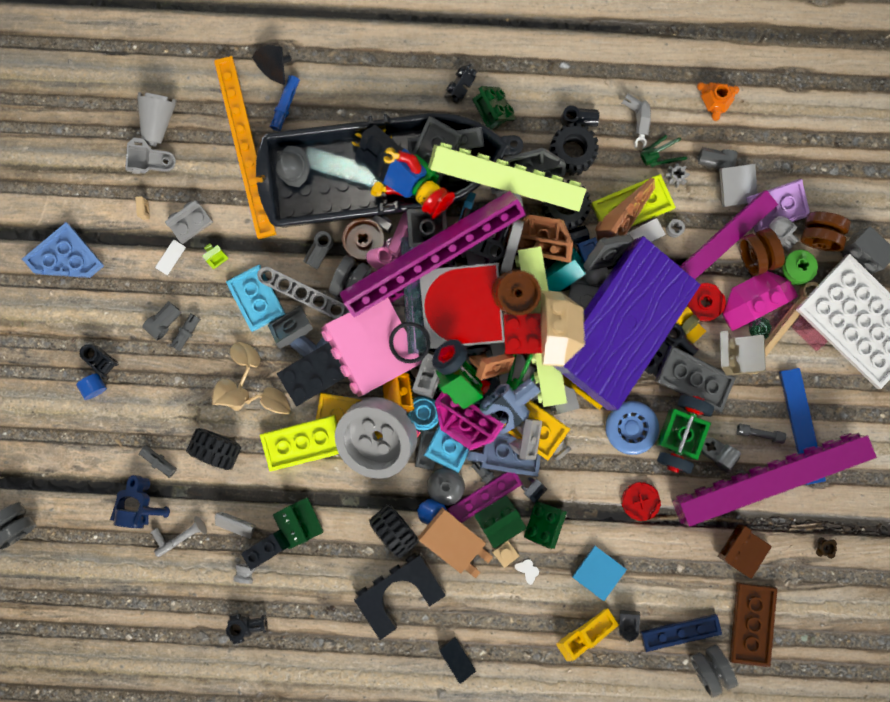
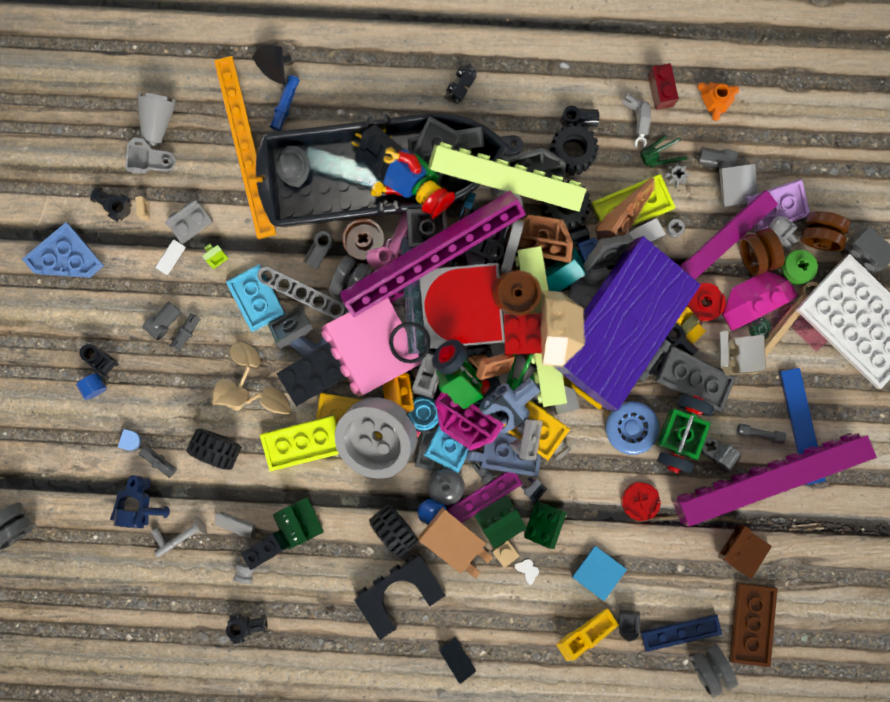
(111, 203): none -> black connector
(129, 440): none -> light blue tile
(384, 223): light grey plate -> none
(493, 106): dark green bracket -> none
(663, 86): none -> dark red brick
(663, 348): none -> dark grey bar
(830, 552): dark brown plate -> none

